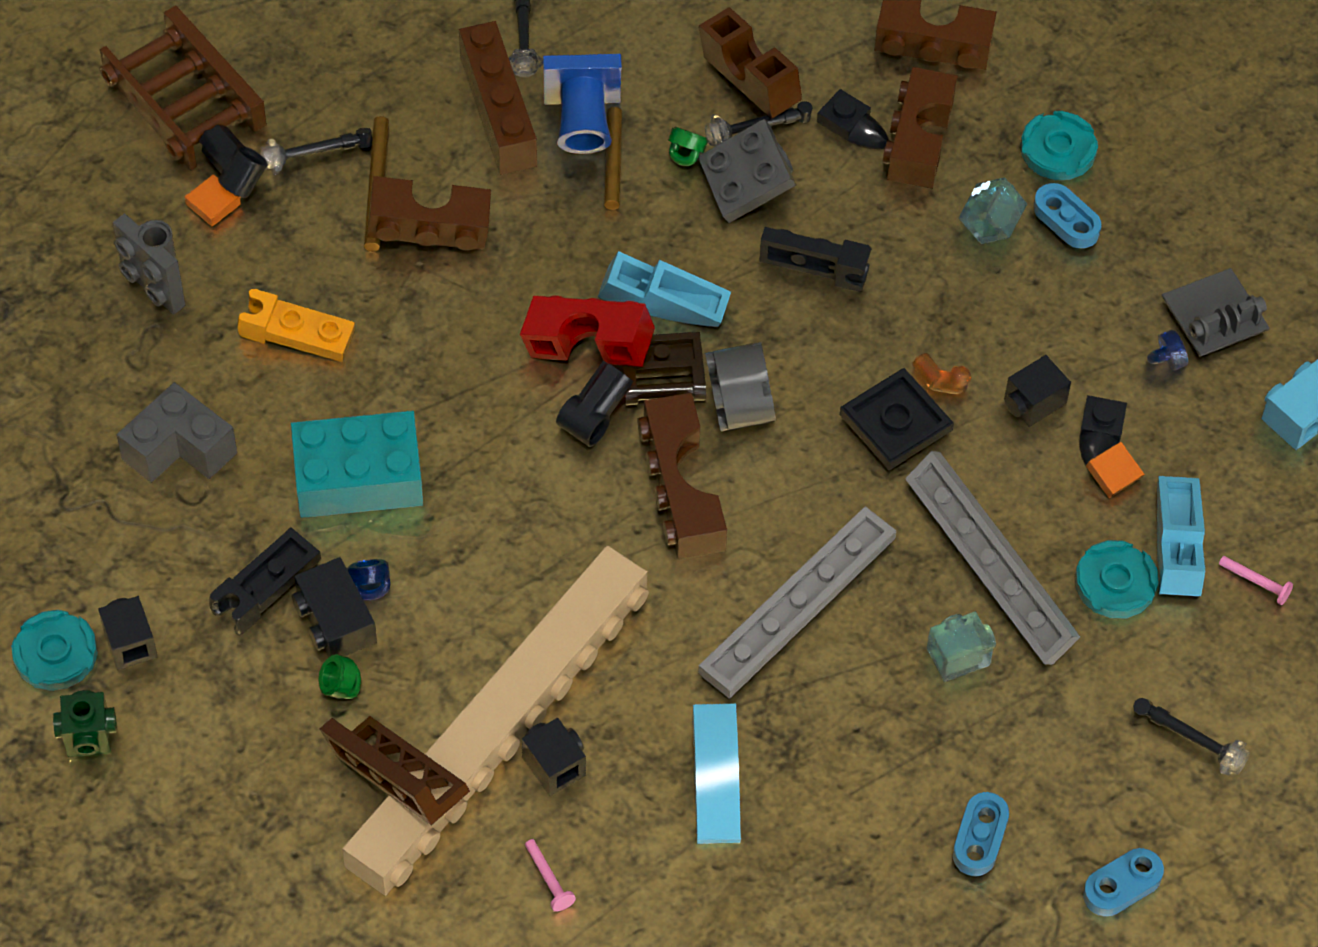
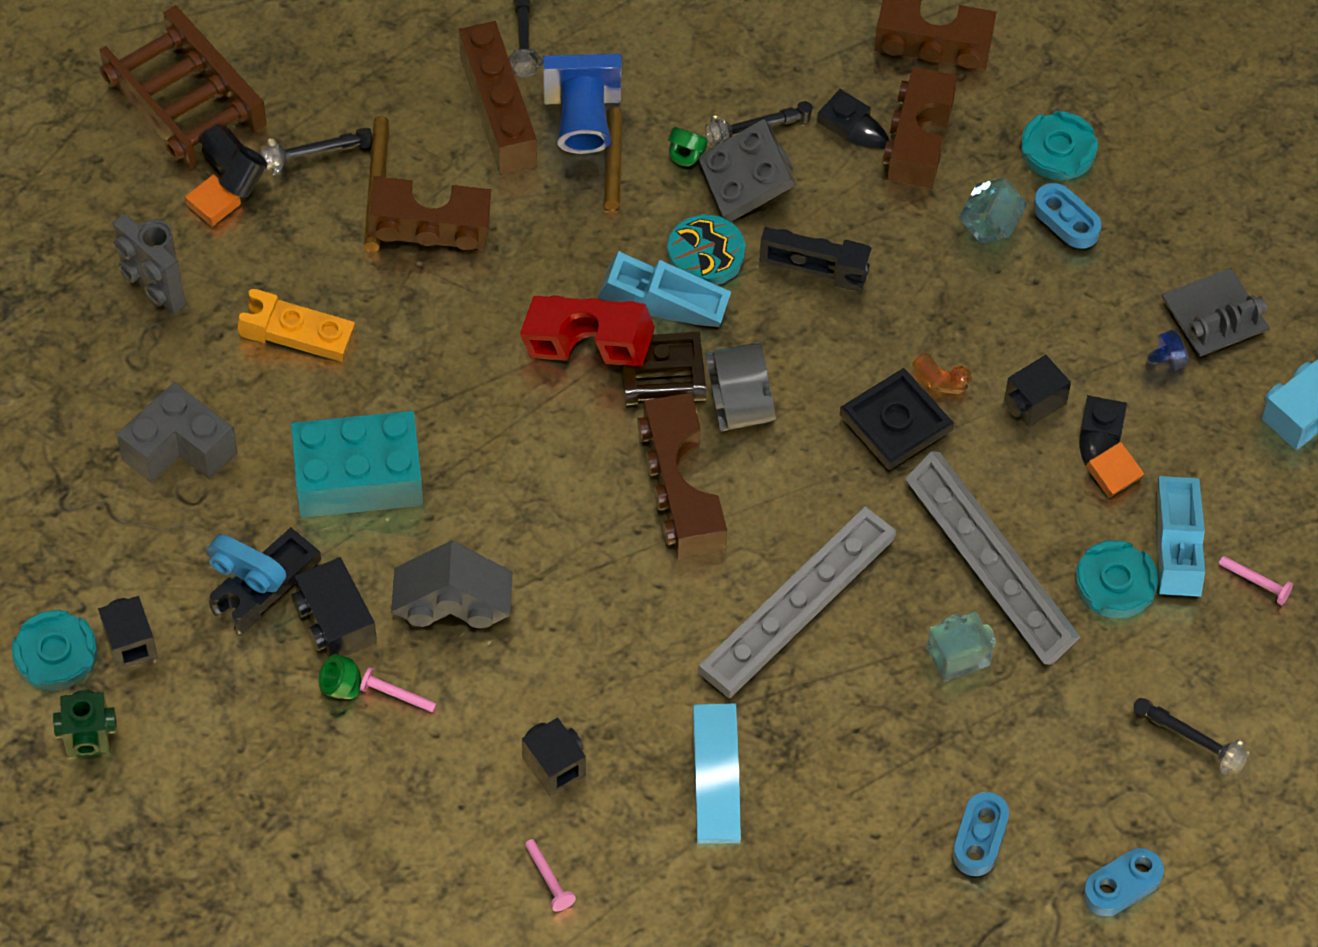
(240, 560): none -> dark azure plate
(369, 680): none -> bright pink pin
(371, 572): clear blue tile -> none
(395, 776): reddish brown fence -> none
(454, 583): none -> dark grey brick
(502, 713): tan brick -> none
(588, 413): black piece -> none
(707, 248): none -> teal tile
(764, 78): reddish brown arch -> none

